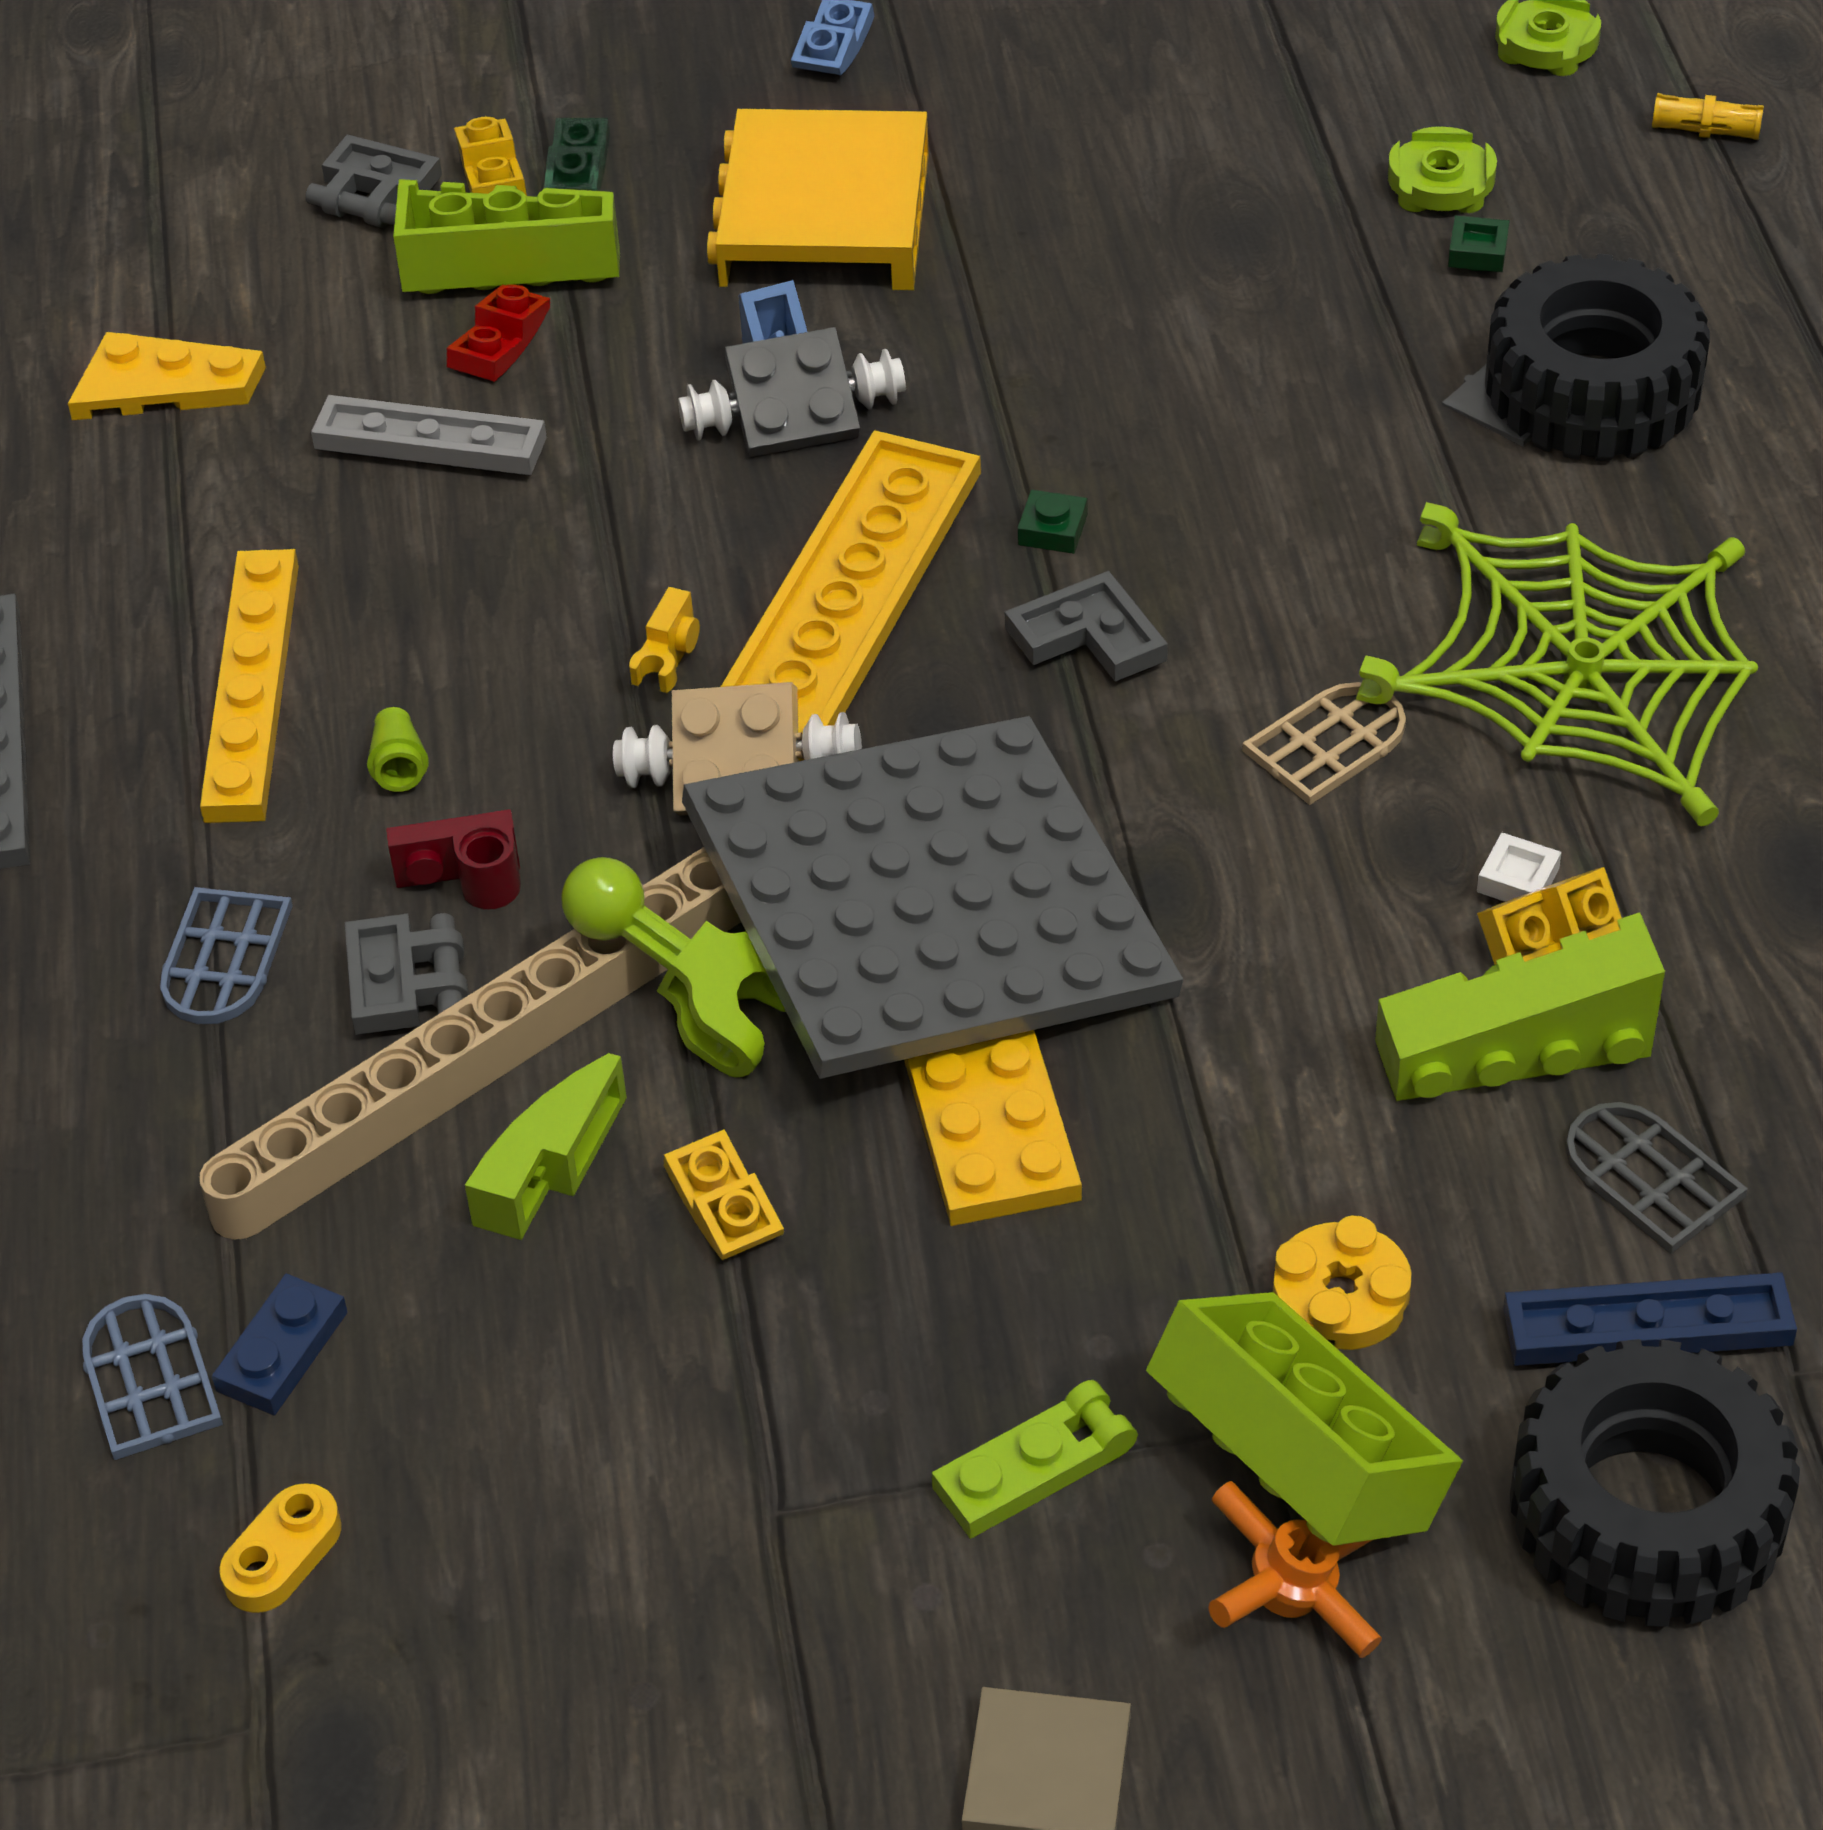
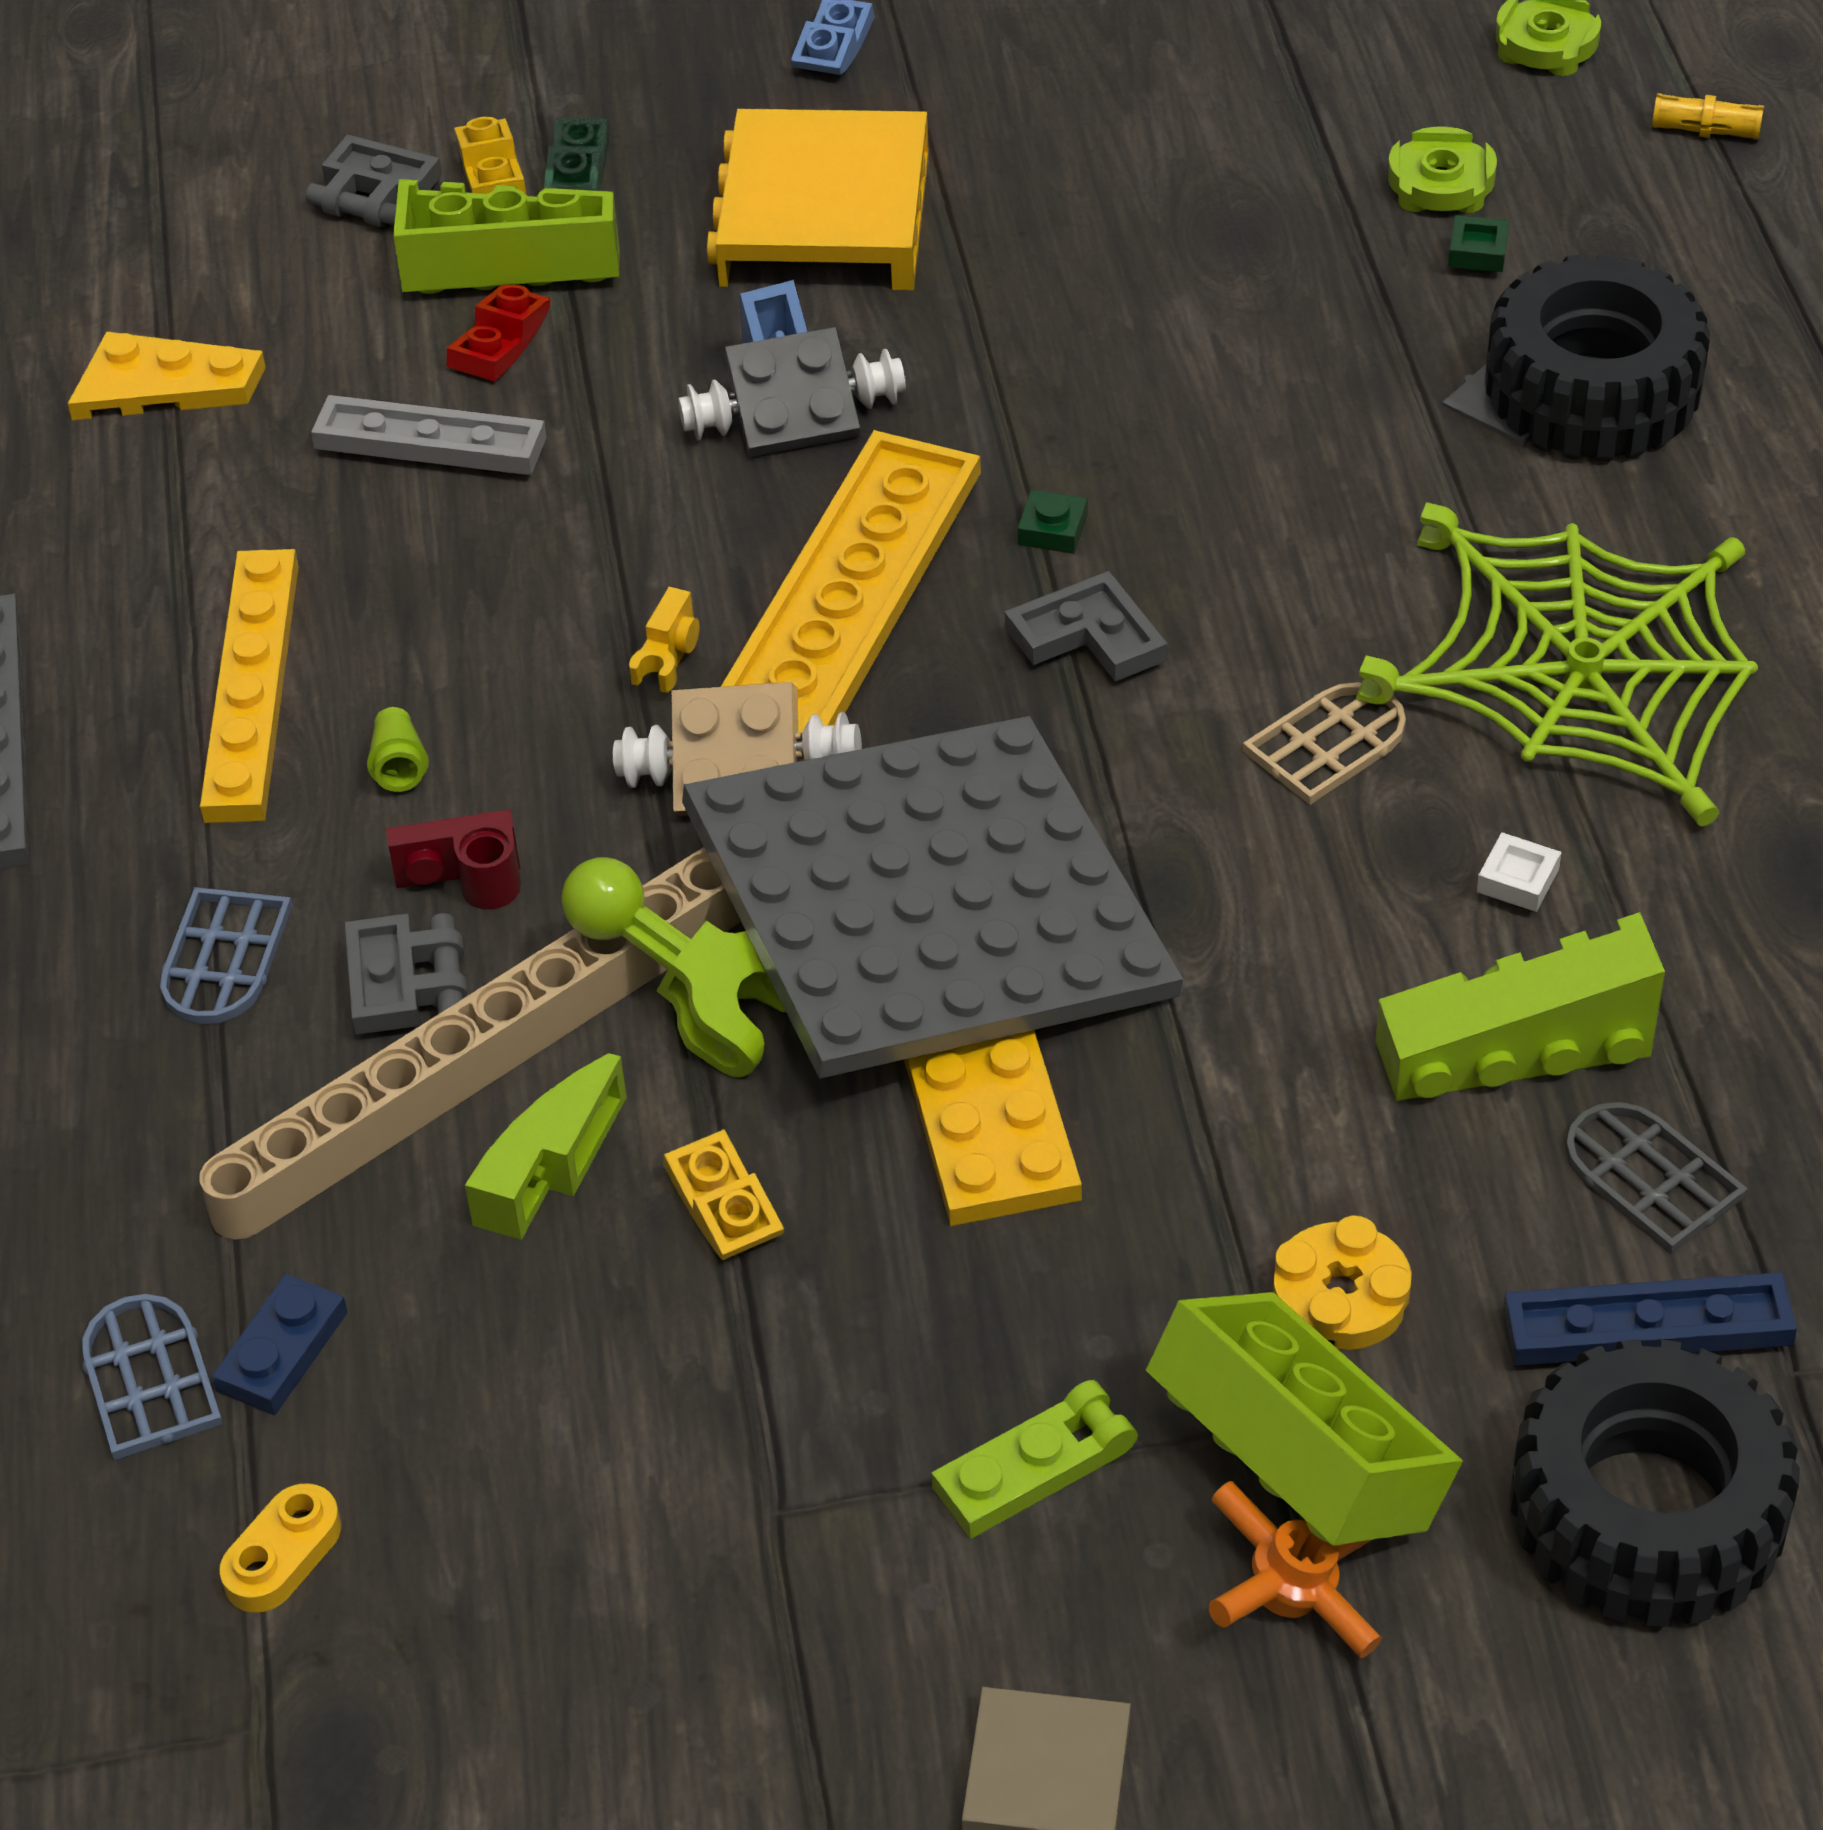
(1544, 916): yellow slope -> none

